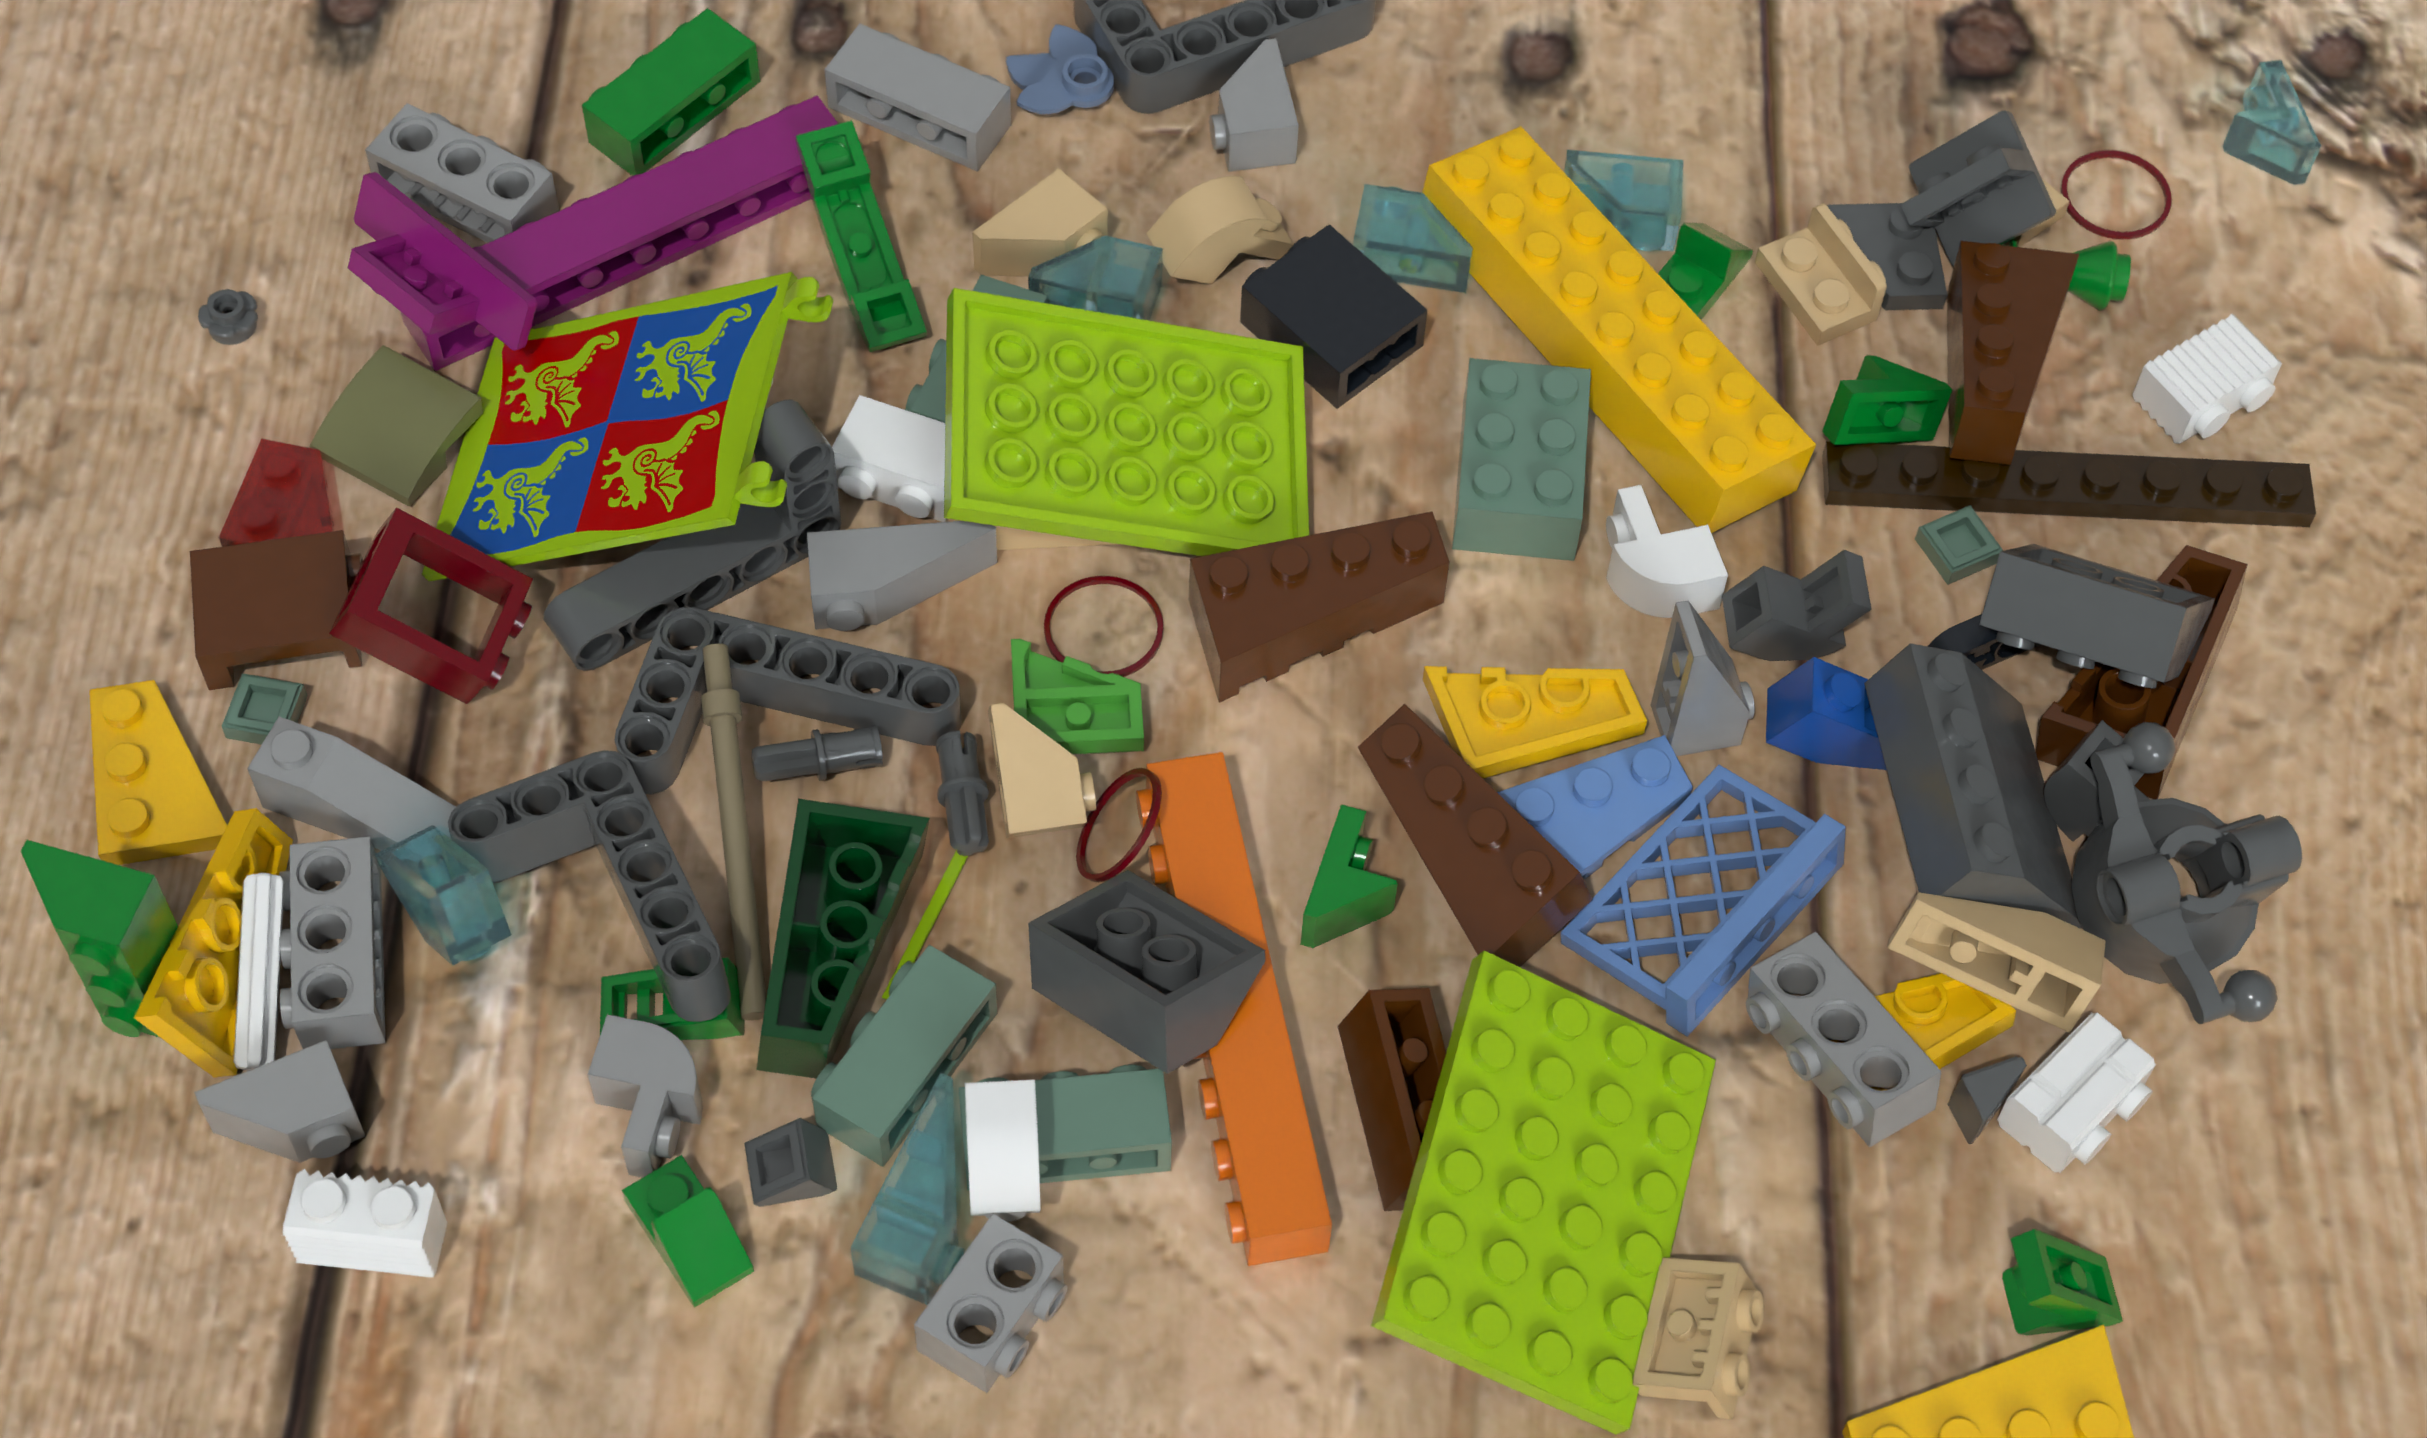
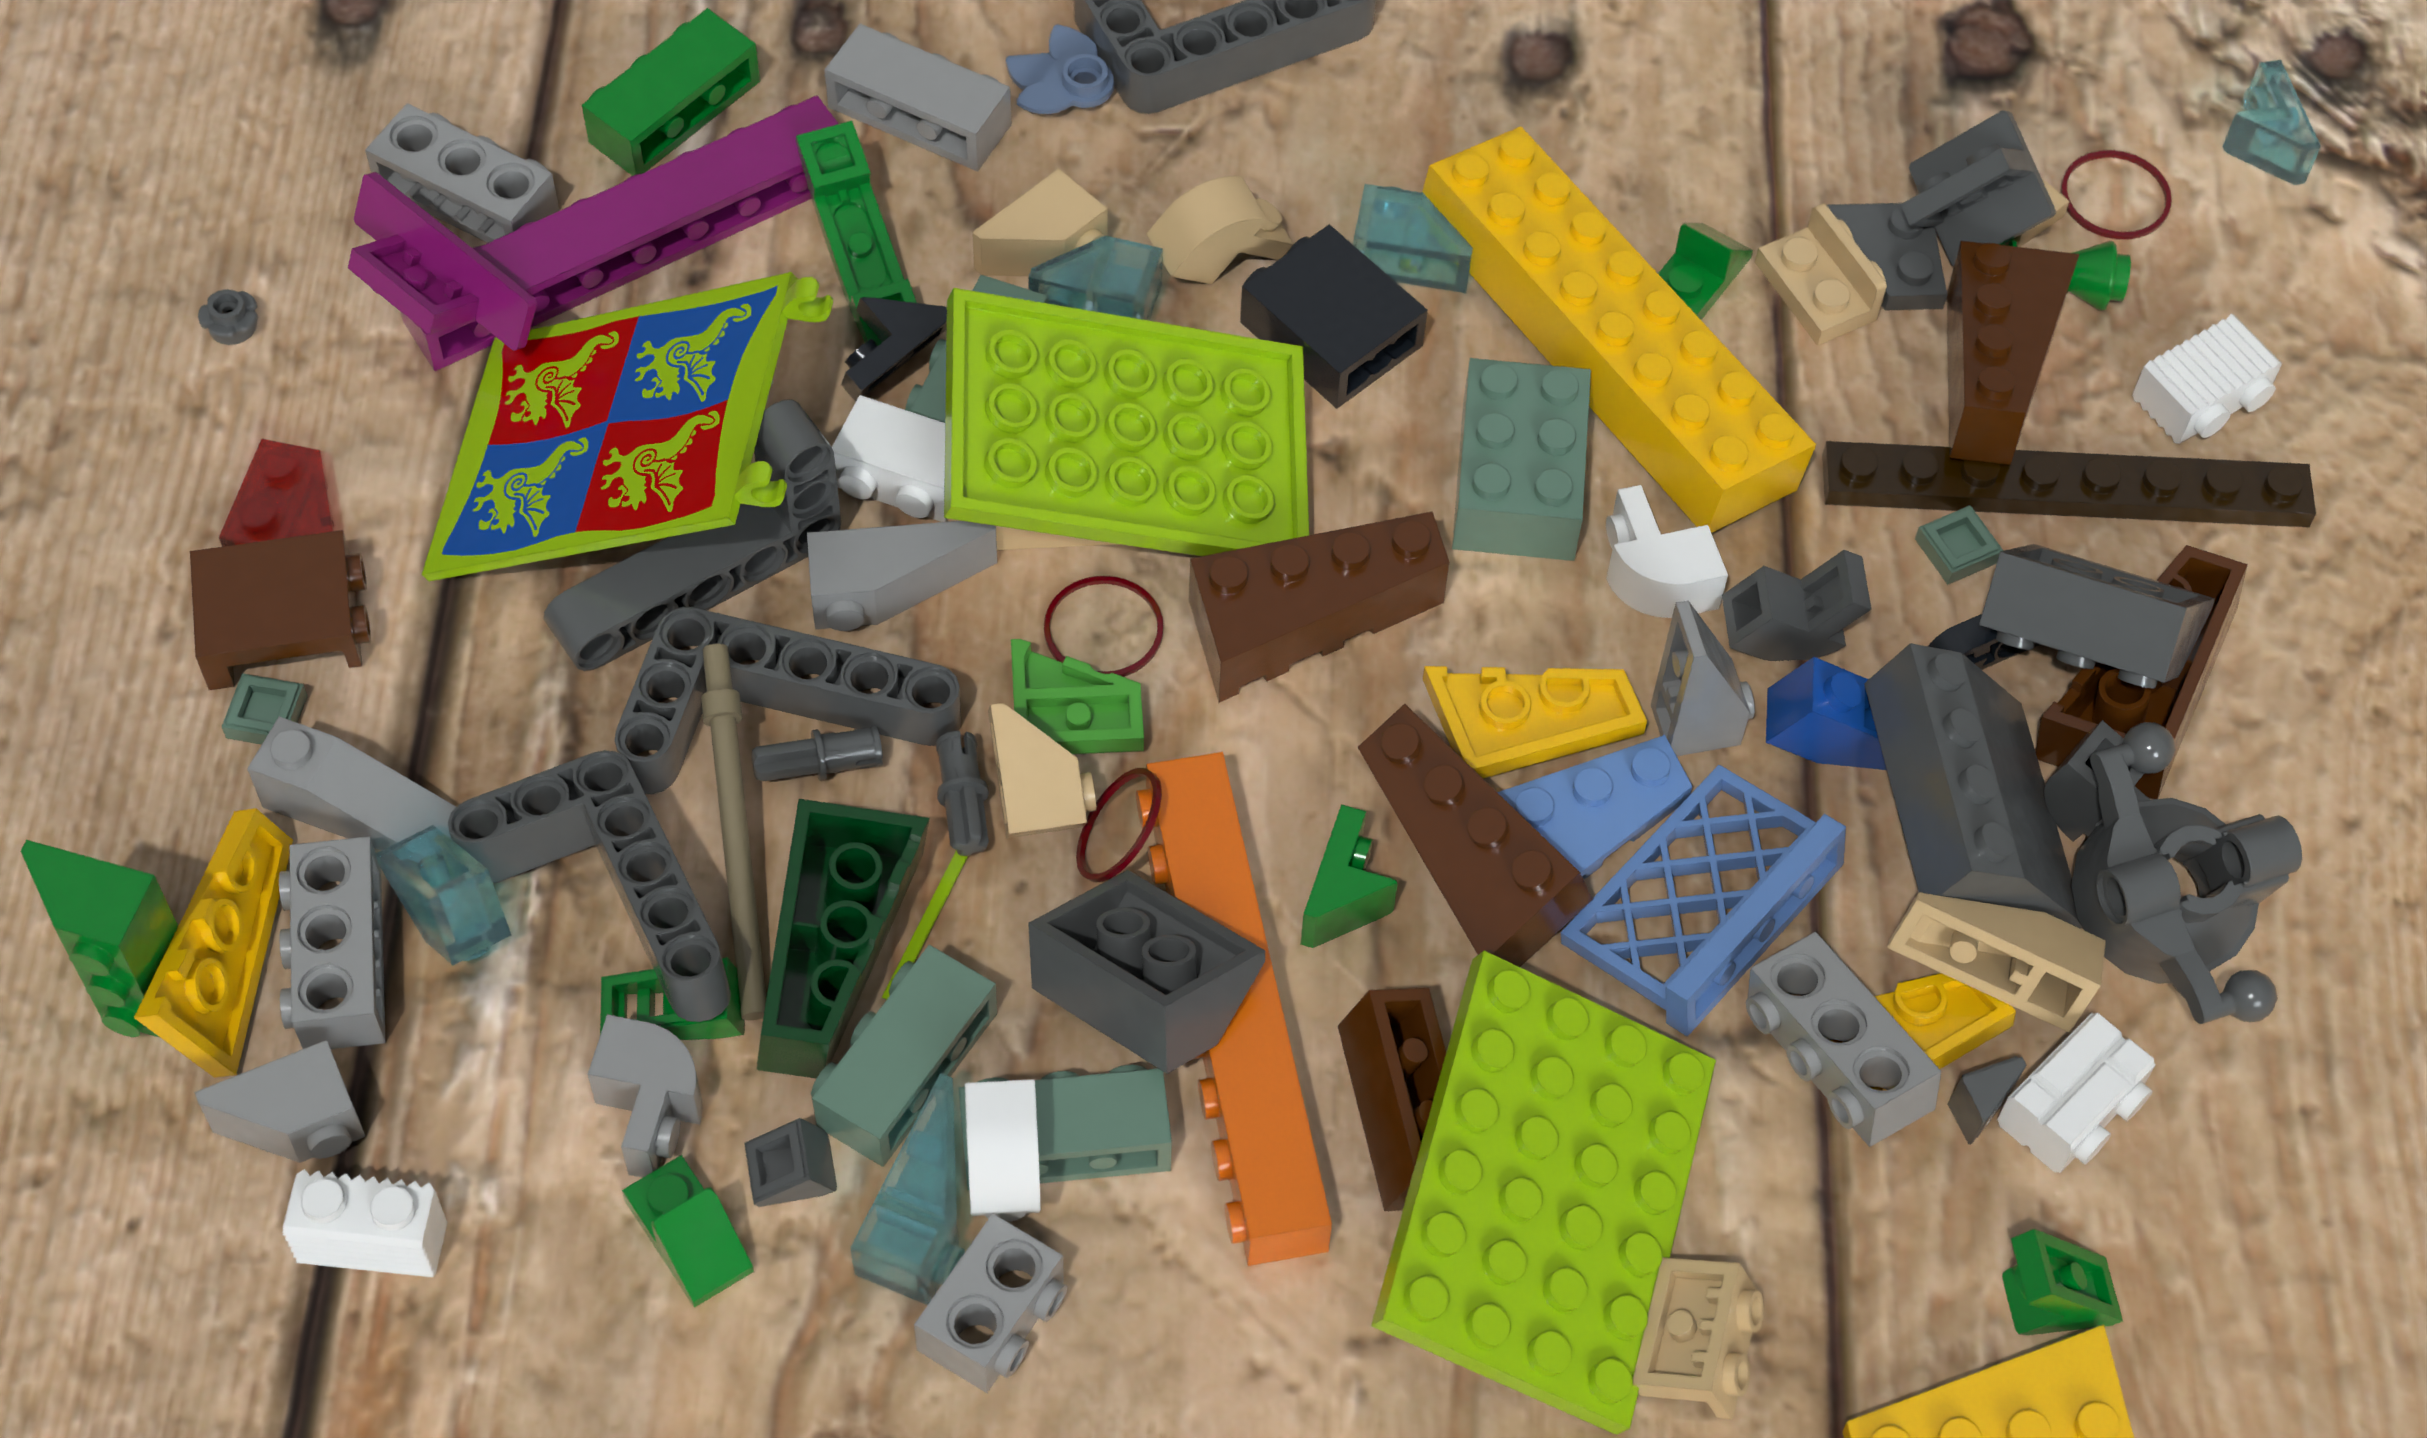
(146, 780): yellow wing -> none
(258, 971): white axle -> none
(396, 425): olive slope -> none
(410, 650): dark red window -> none
(904, 332): none -> black slope
(1256, 114): light grey slope -> none
(1633, 193): clear light blue slope -> none
(1886, 405): green slope -> none

